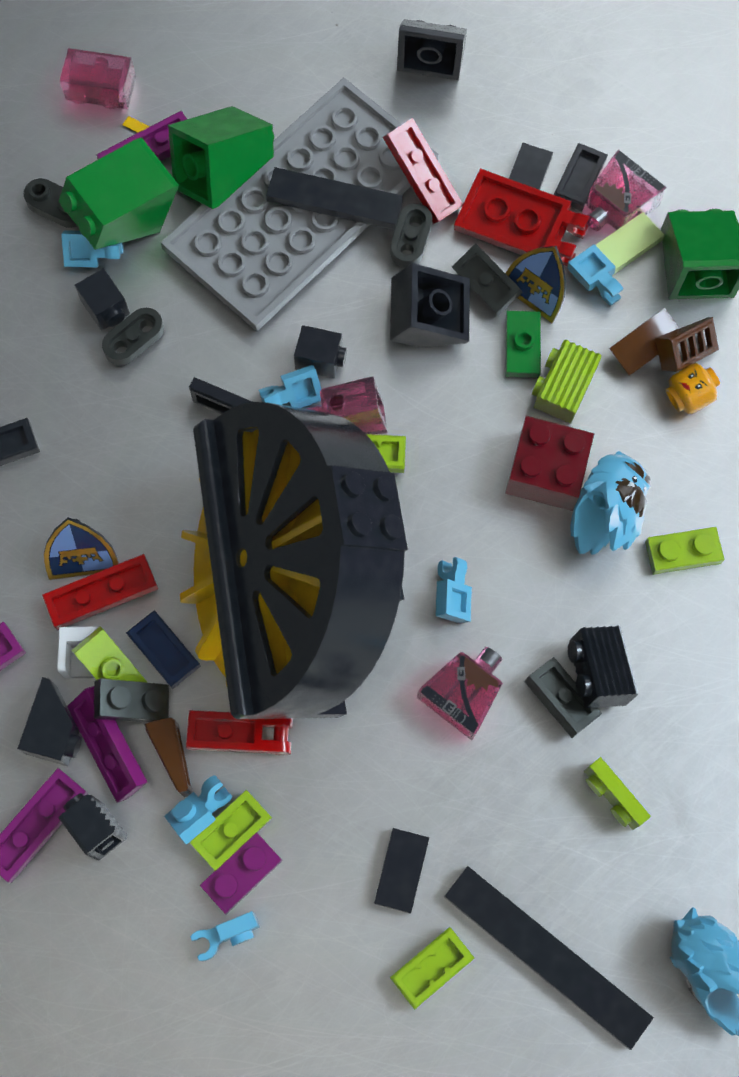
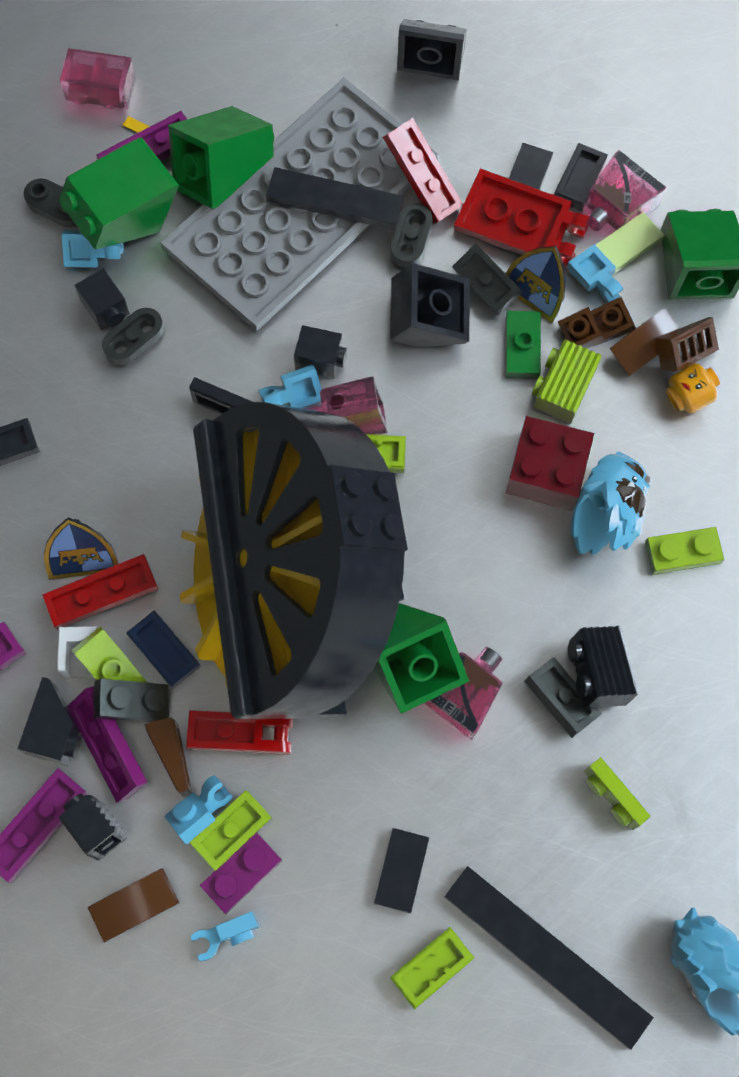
(133, 905): none -> reddish brown slope
(419, 659): none -> green slope
(452, 594): medium azure plate -> none
(599, 325): none -> reddish brown slope

